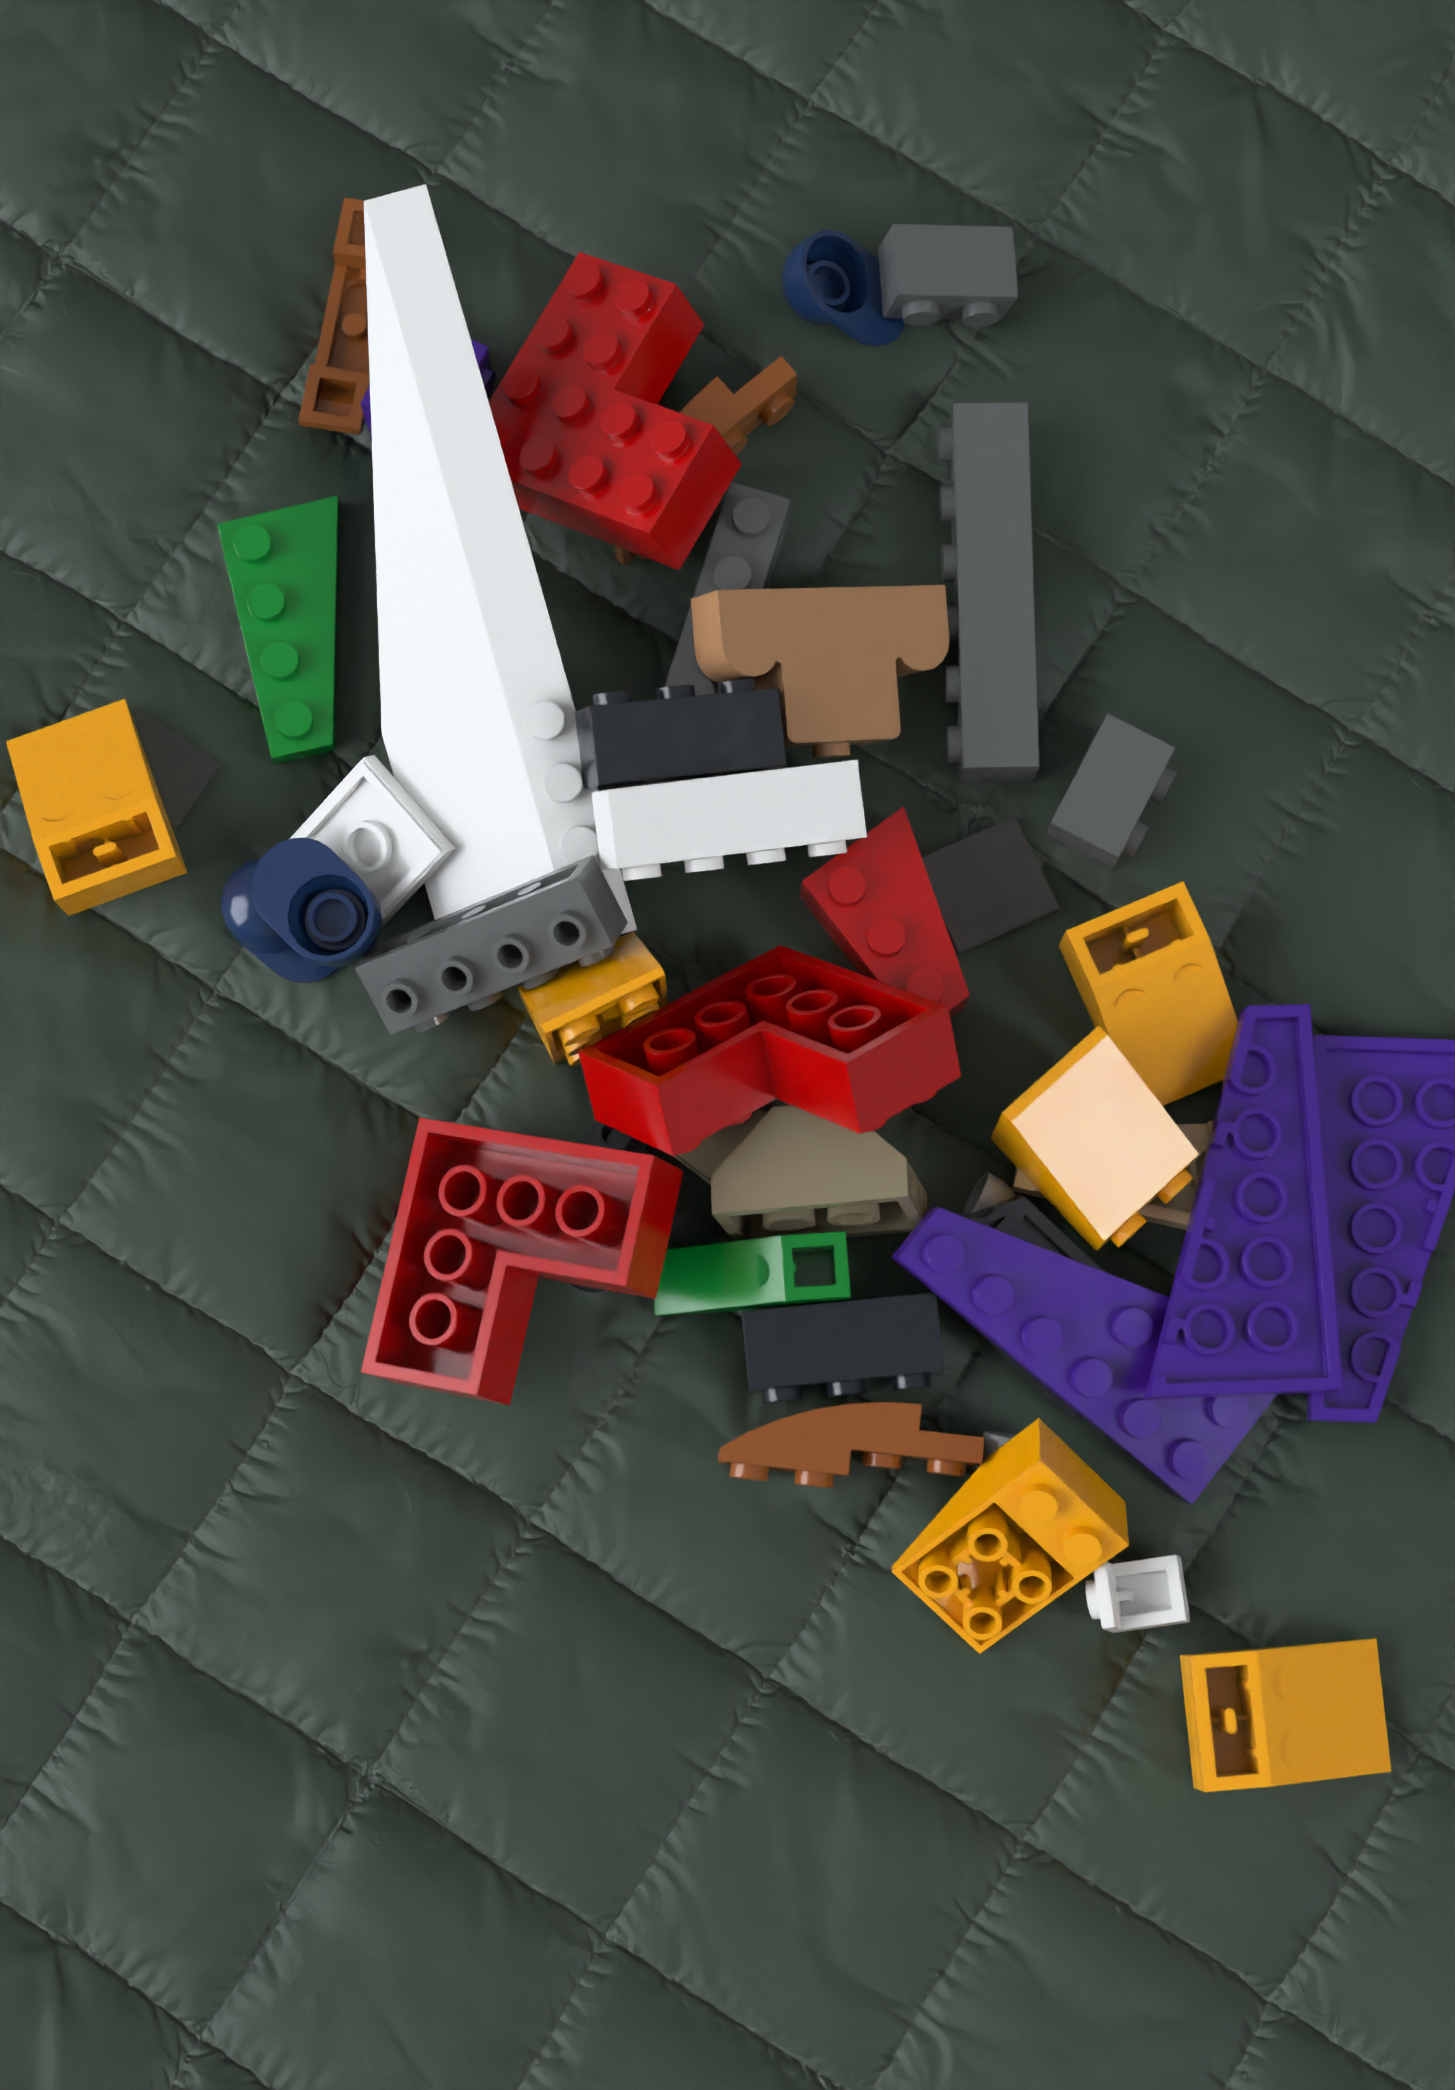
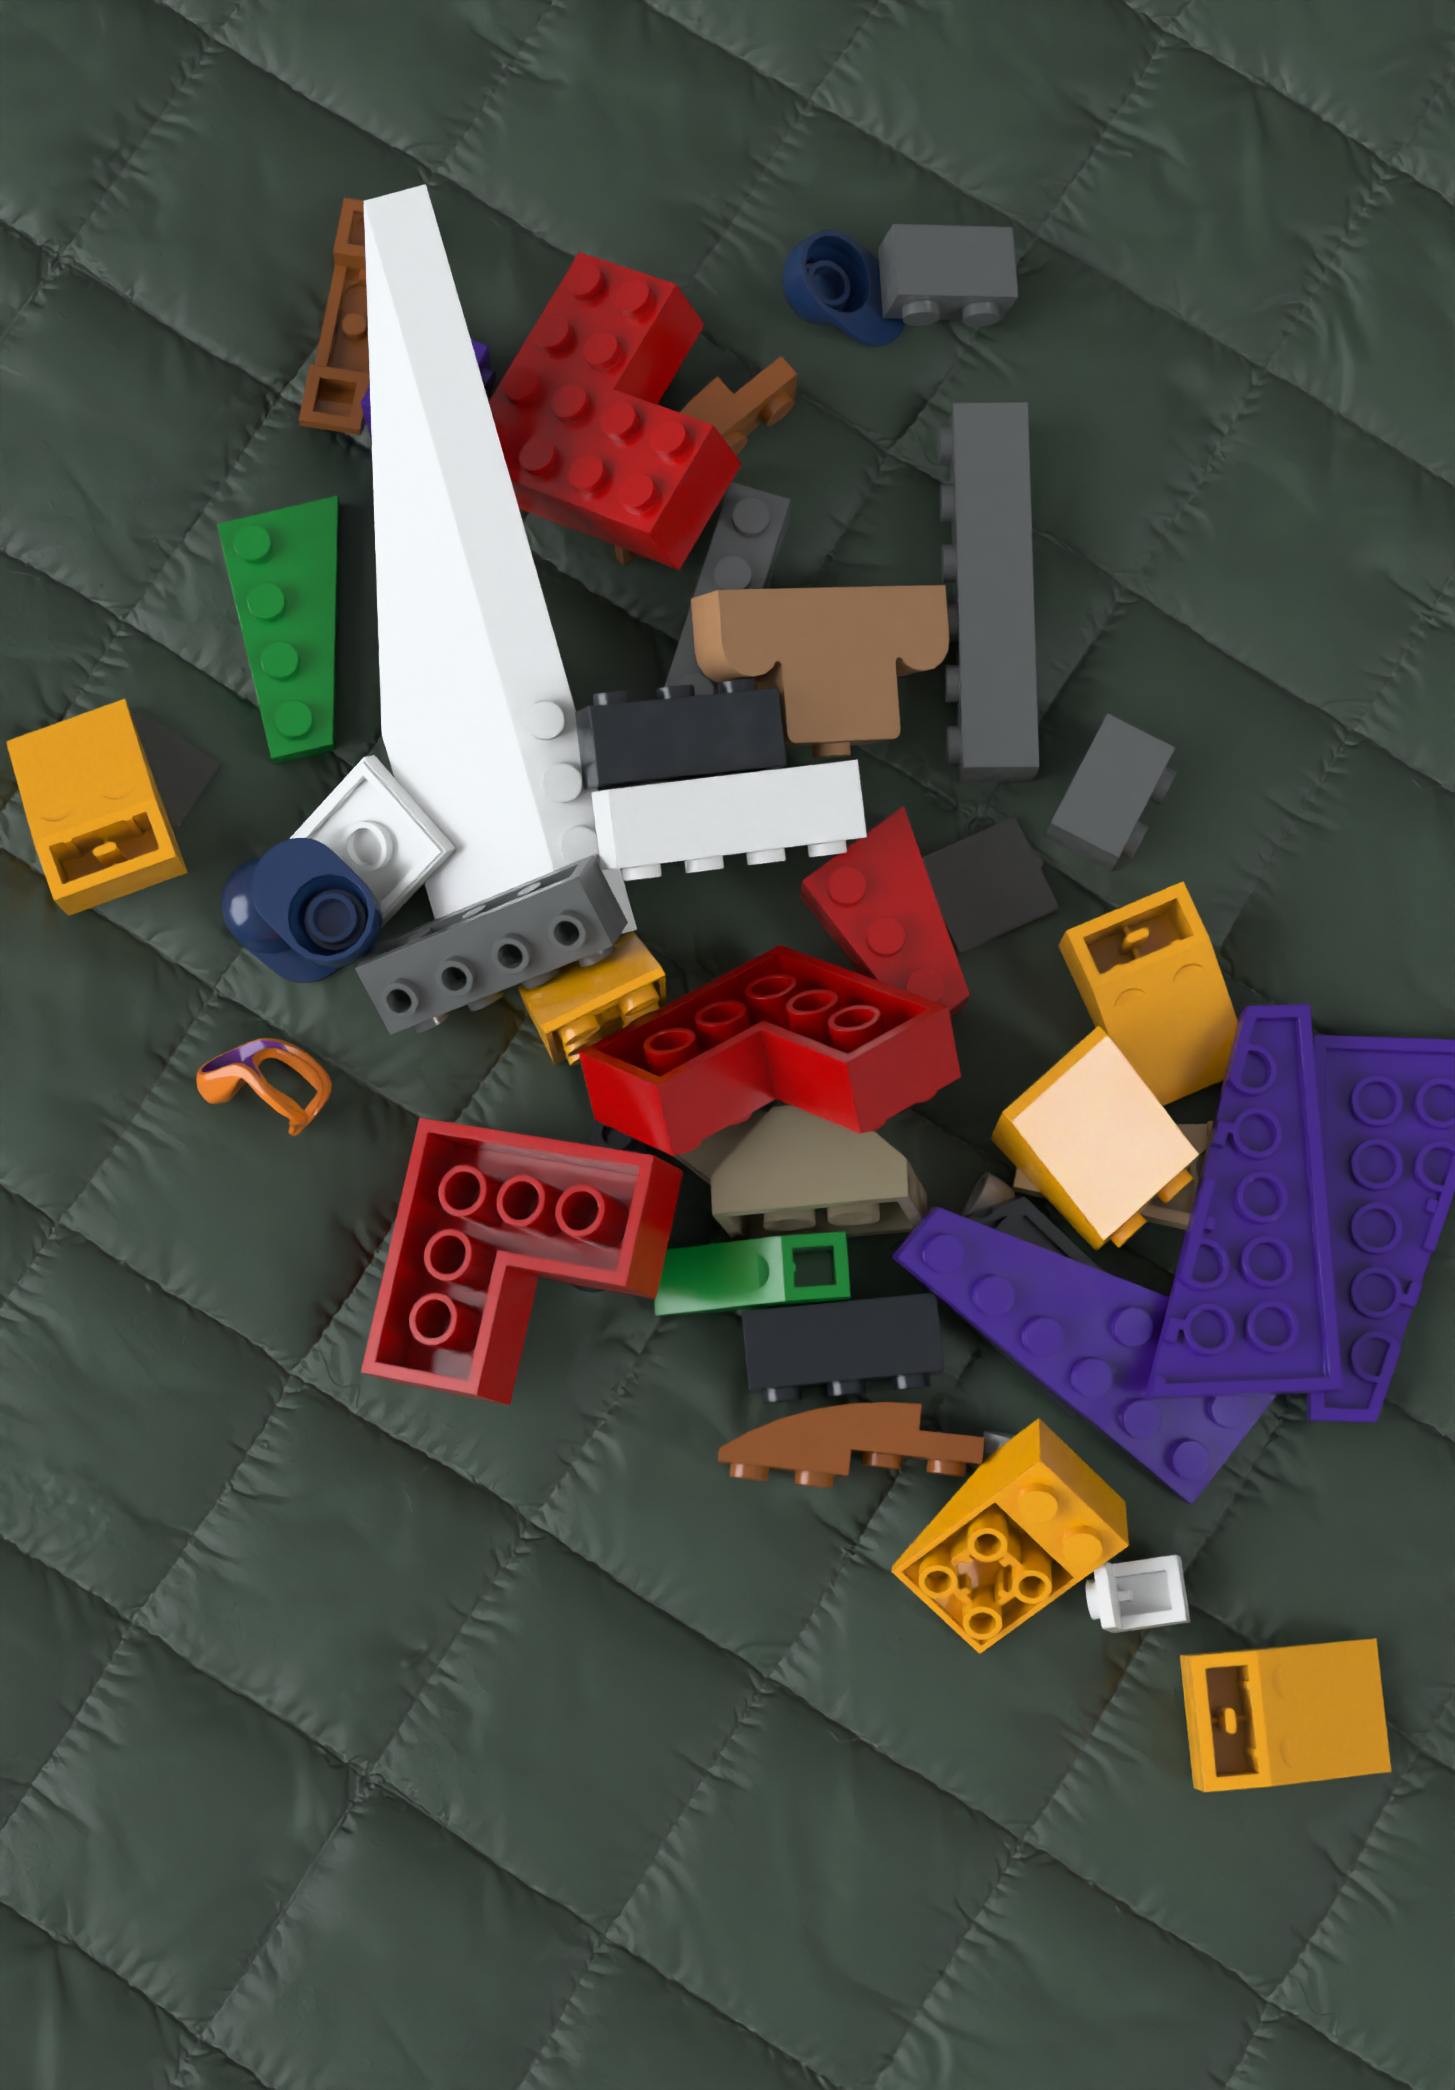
(227, 1073): none -> orange piece

